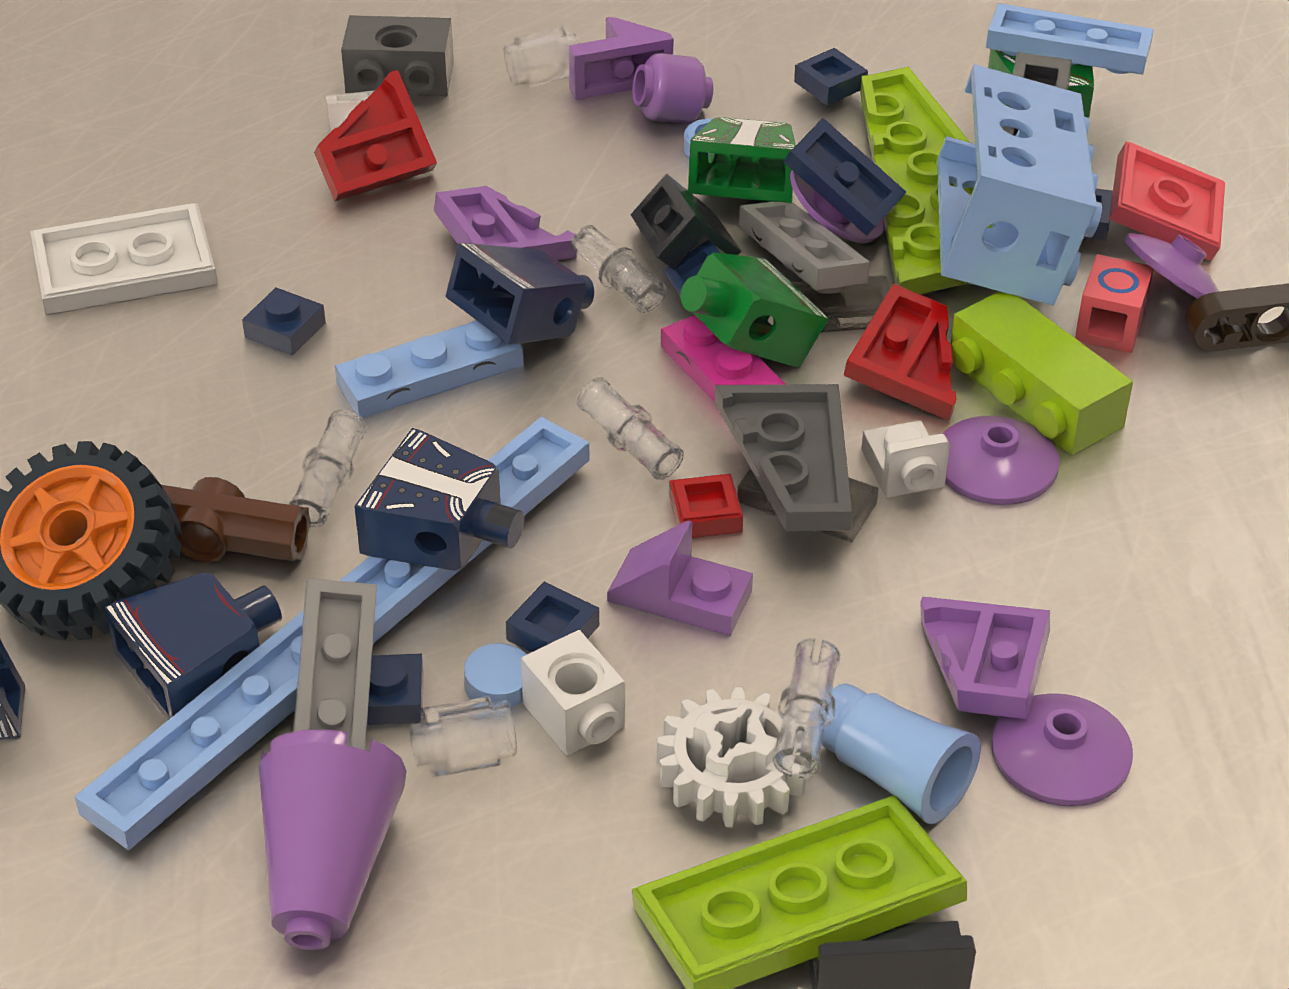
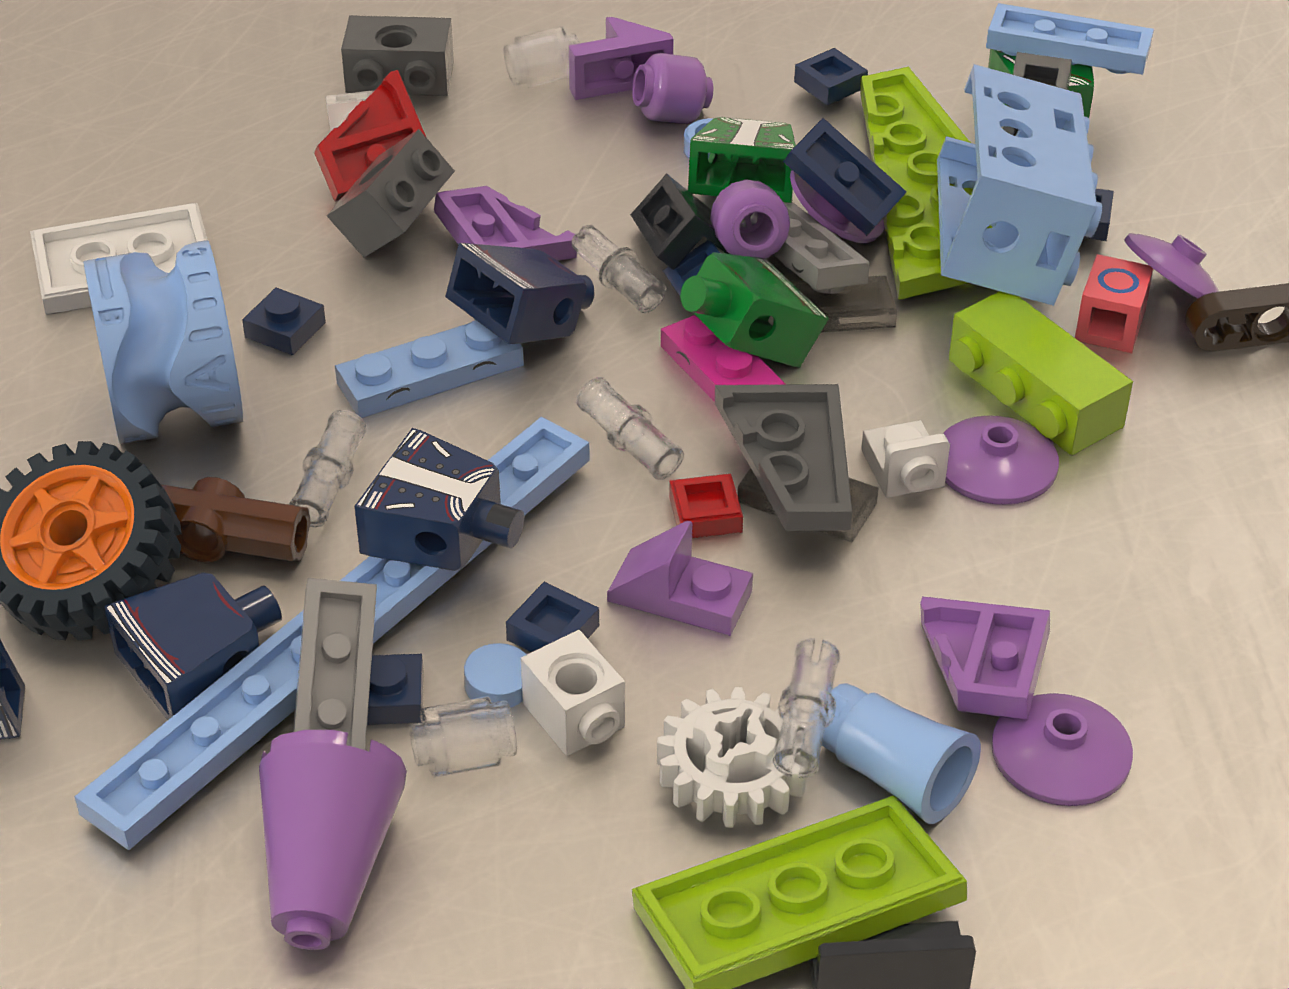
(163, 340): none -> light blue piece
(391, 193): none -> dark grey brick
(756, 236): none -> medium lavender head
(907, 352): red wing -> none
(1167, 199): coral tile -> none

